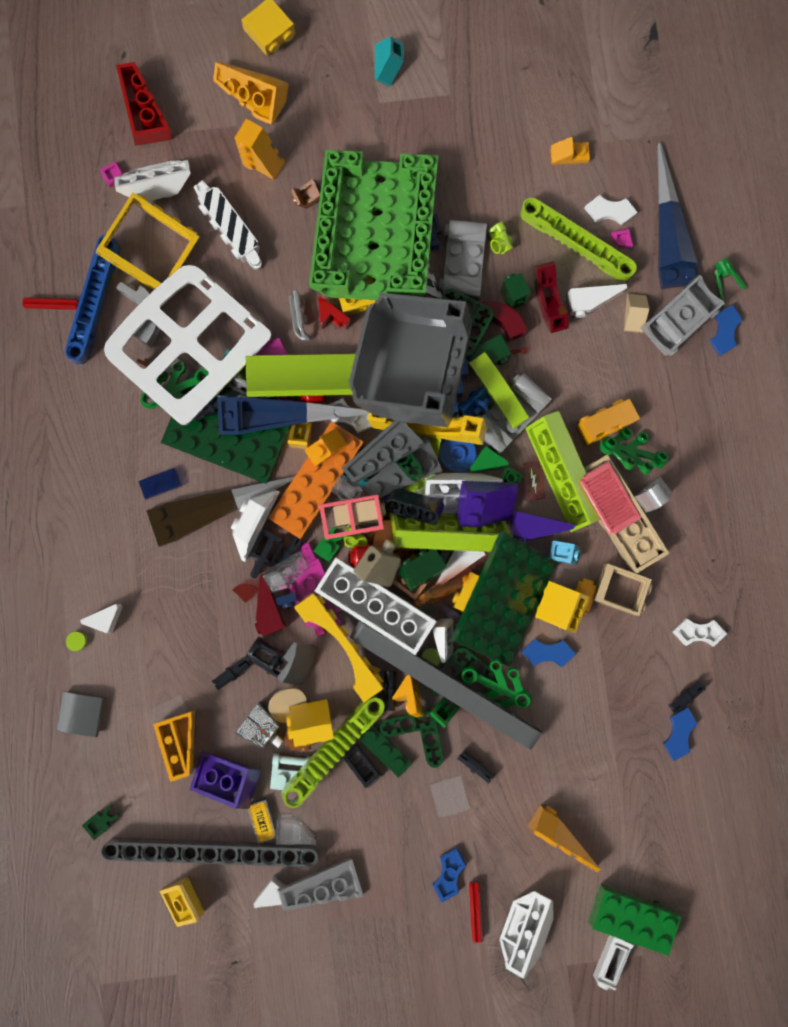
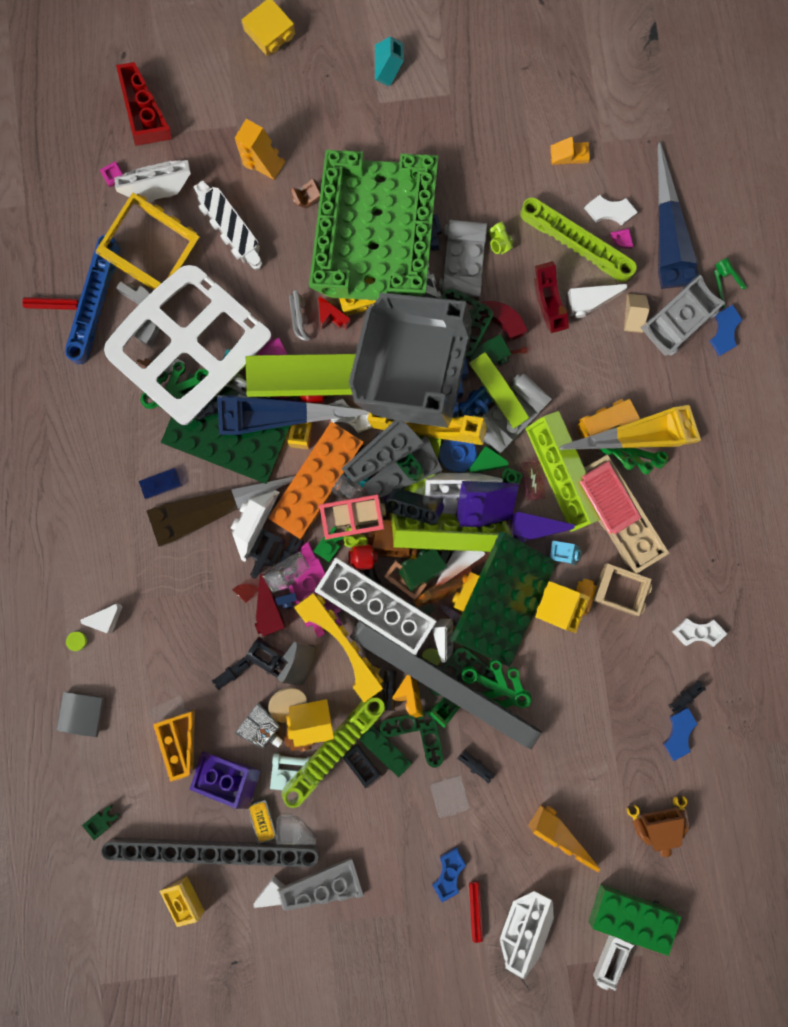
(258, 92): light orange wedge -> none
(325, 447): light orange slope -> none
(379, 564): dark tan torso -> none
(515, 291): dark green brick -> none
(539, 652): blue tile -> none
(653, 495): light grey beam -> none
(662, 828): none -> dark orange torso
(664, 429): none -> yellow plate

